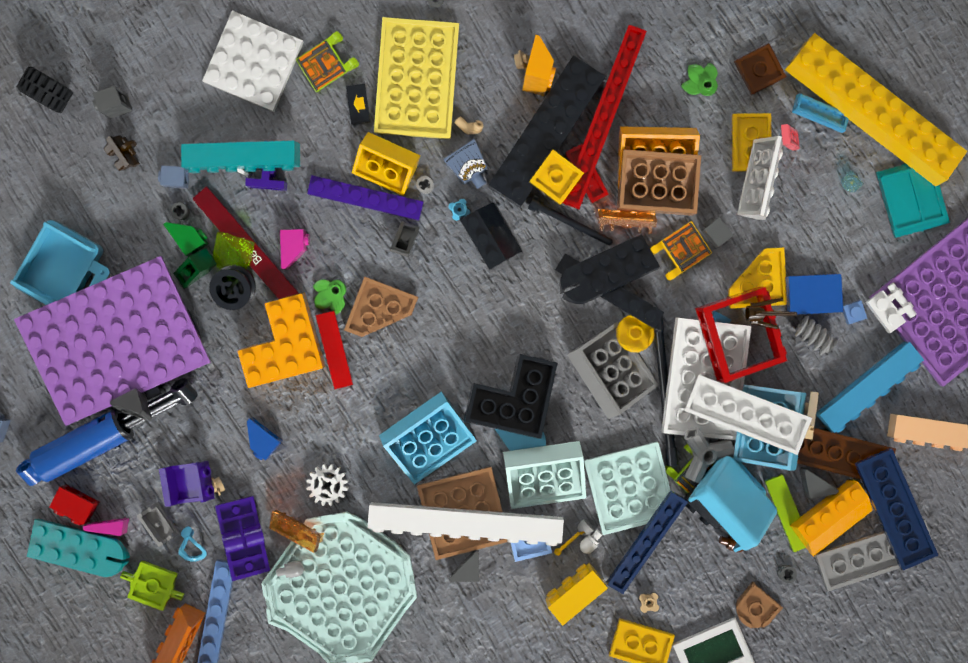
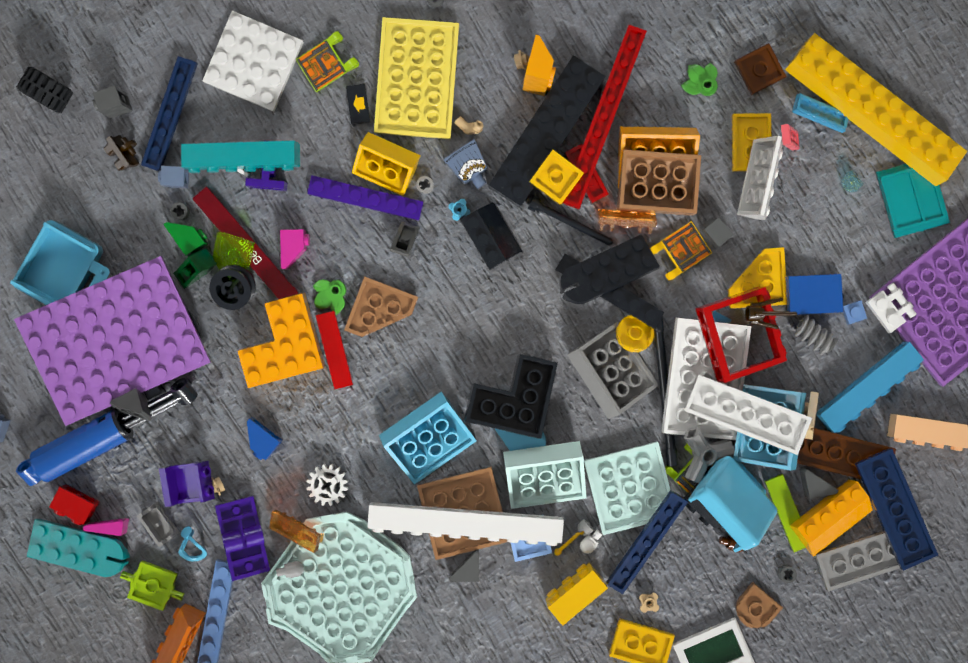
(169, 113): none -> dark blue plate

